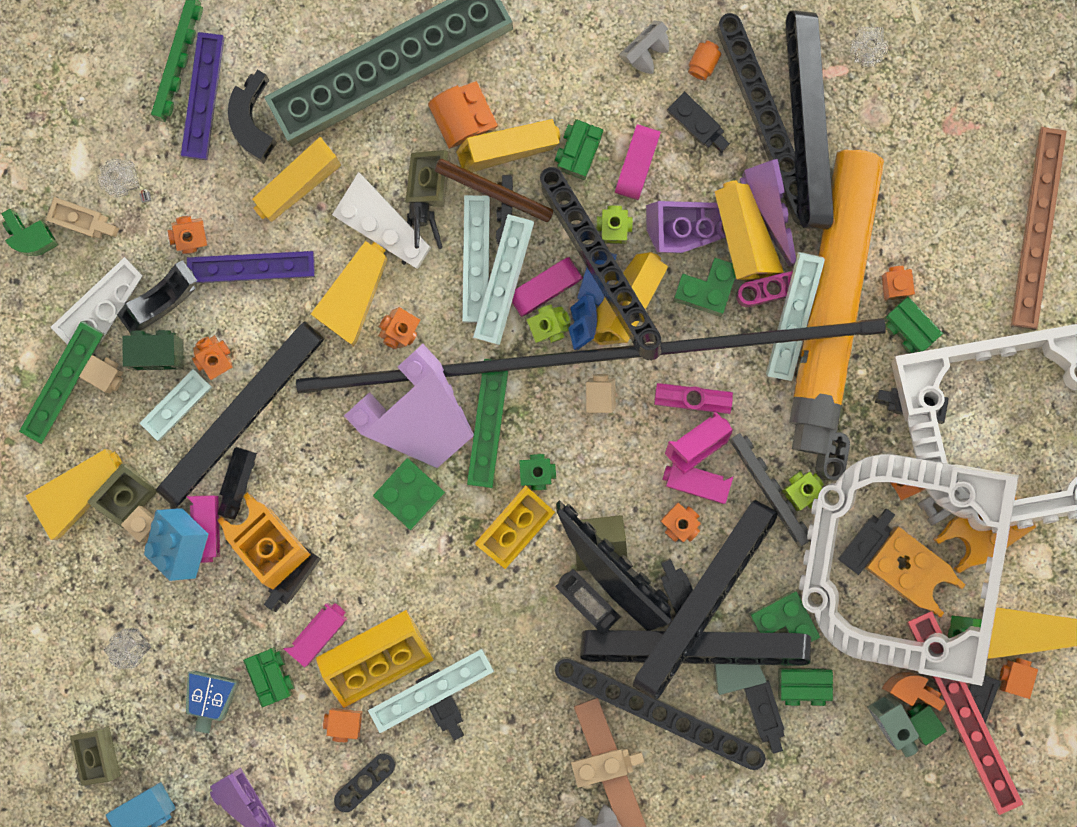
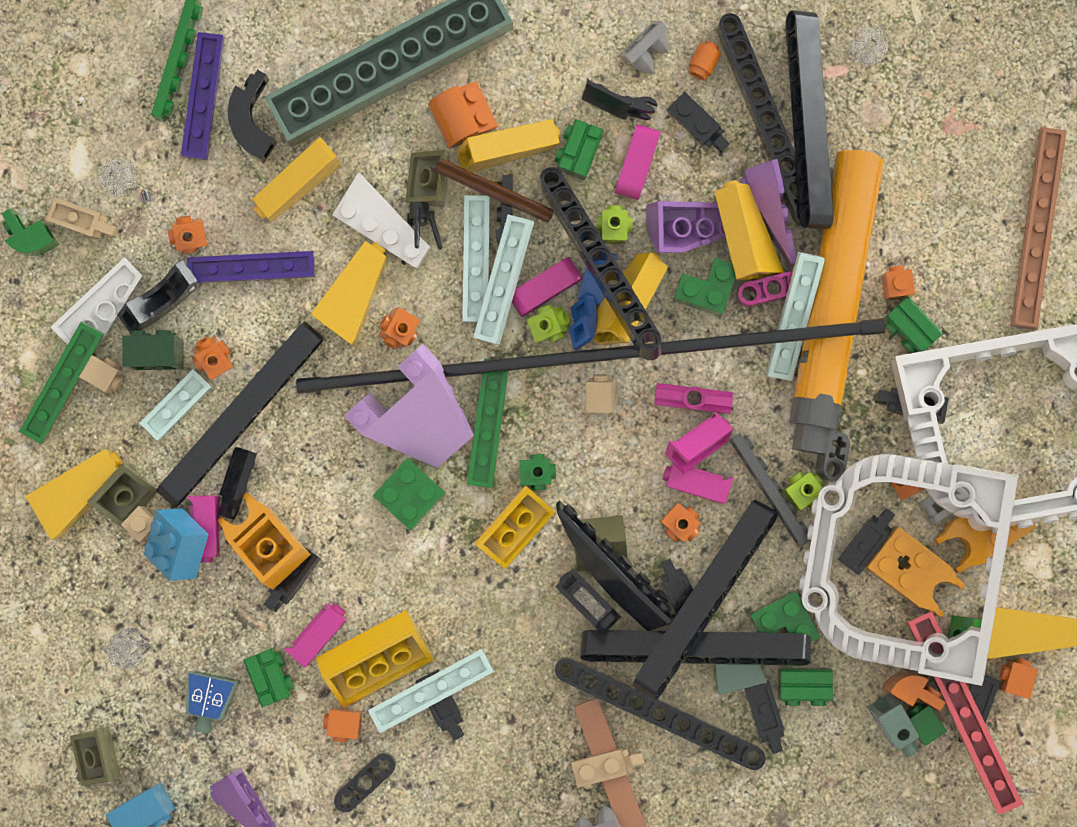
(616, 104): none -> black arm

